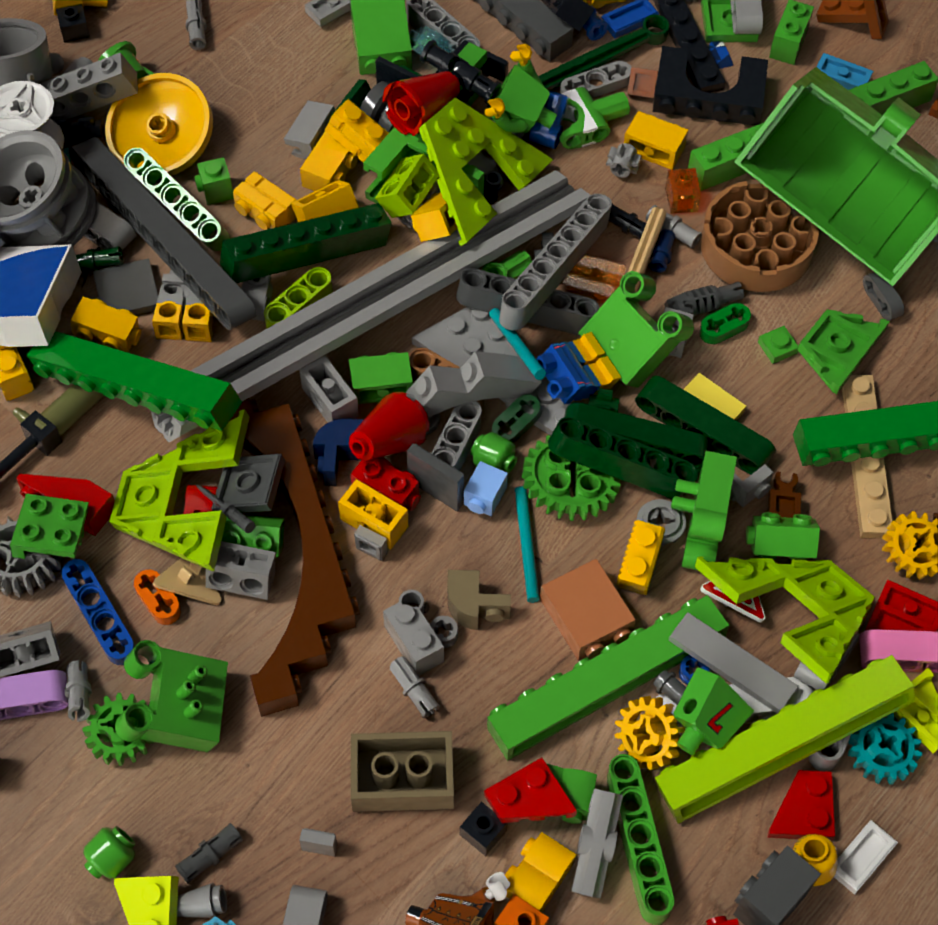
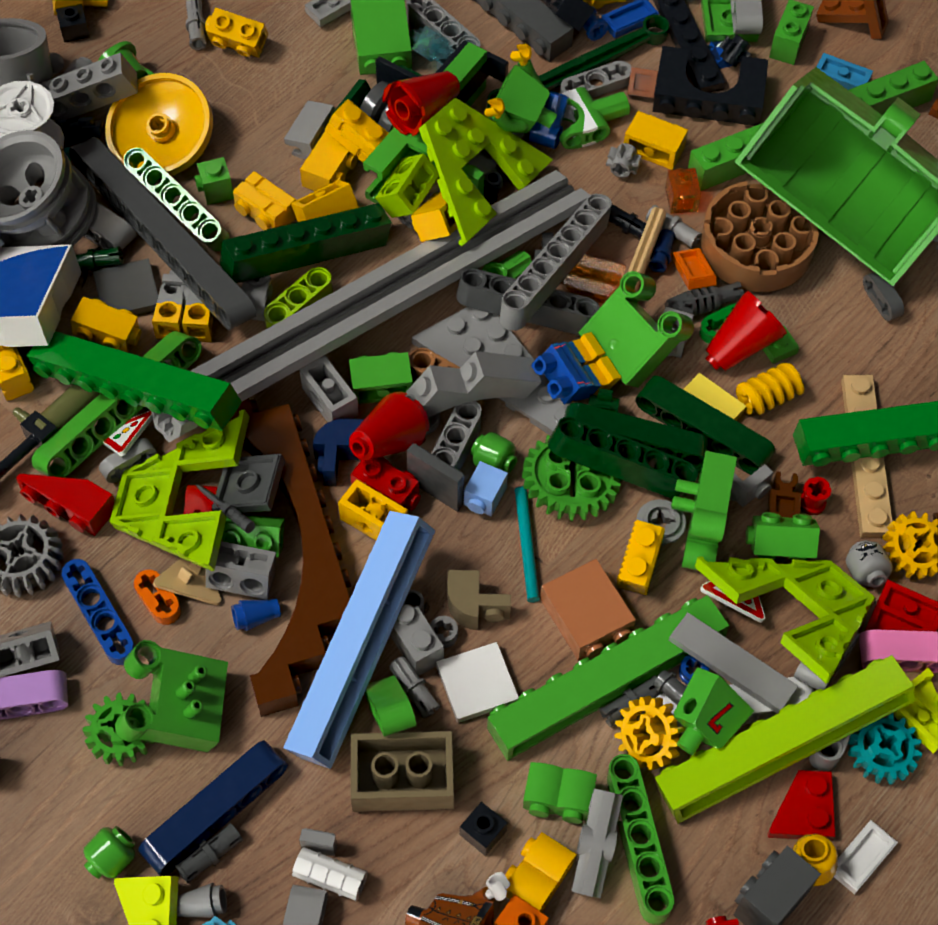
(49, 526): bright green piece -> none
(78, 691): light grey pin -> none
(108, 414): none -> bright green beam
(114, 465): none -> light grey beam
(126, 436): none -> piece
(212, 808): none -> dark blue beam
(236, 32): none -> yellow brick
(252, 613): none -> blue cone
(329, 873): none -> white axle
(359, 639): none -> light blue brick
(371, 542): light grey tile -> none
(390, 706): none -> bright green beam
(468, 76): black piece -> none
(476, 682): none -> white tile
(512, 413): dark green beam -> none
(519, 346): teal bar -> none
(529, 795): red wing -> none
(628, 695): none -> dark grey pin
(694, 268): none -> orange tile
(735, 49): none -> black gear
(743, 333): none -> red cone
(770, 388): none -> yellow piece
(815, 494): none -> red bush
(839, 345): bright green wing -> none
(869, 564): none -> light grey head

